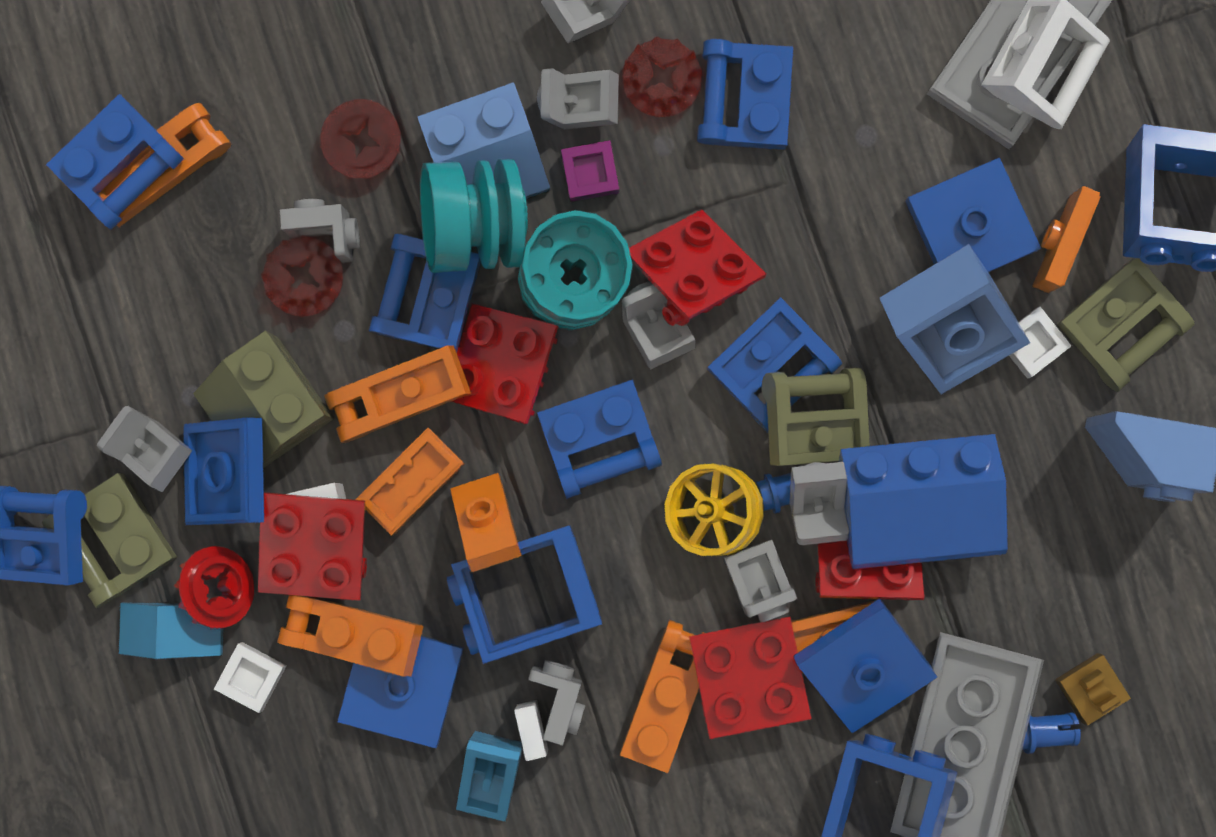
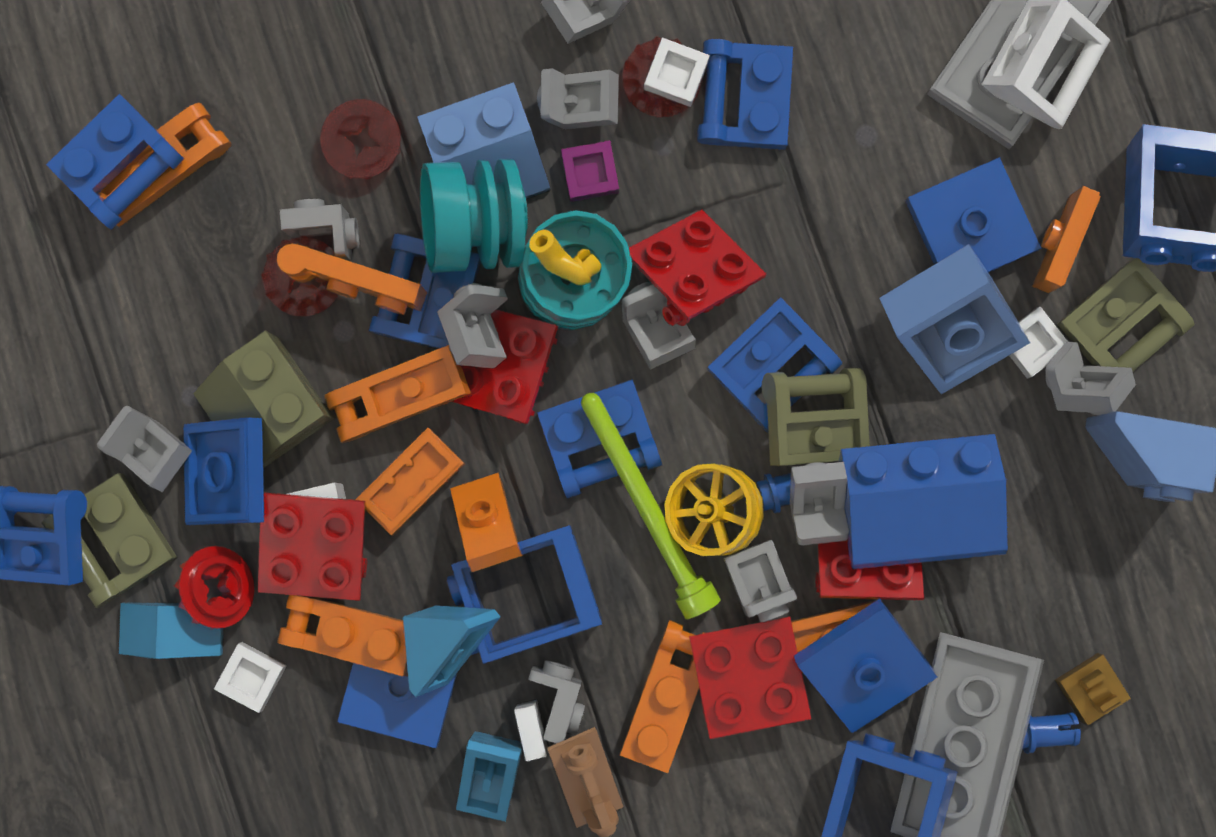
(348, 278): none -> orange plate
(441, 642): none -> dark azure slope
(471, 327): none -> light grey bracket
(557, 261): none -> yellow arm
(587, 782): none -> medium nougat hinge
(676, 72): none -> white tile
(693, 592): none -> lime piece
(1086, 387): none -> light grey bracket

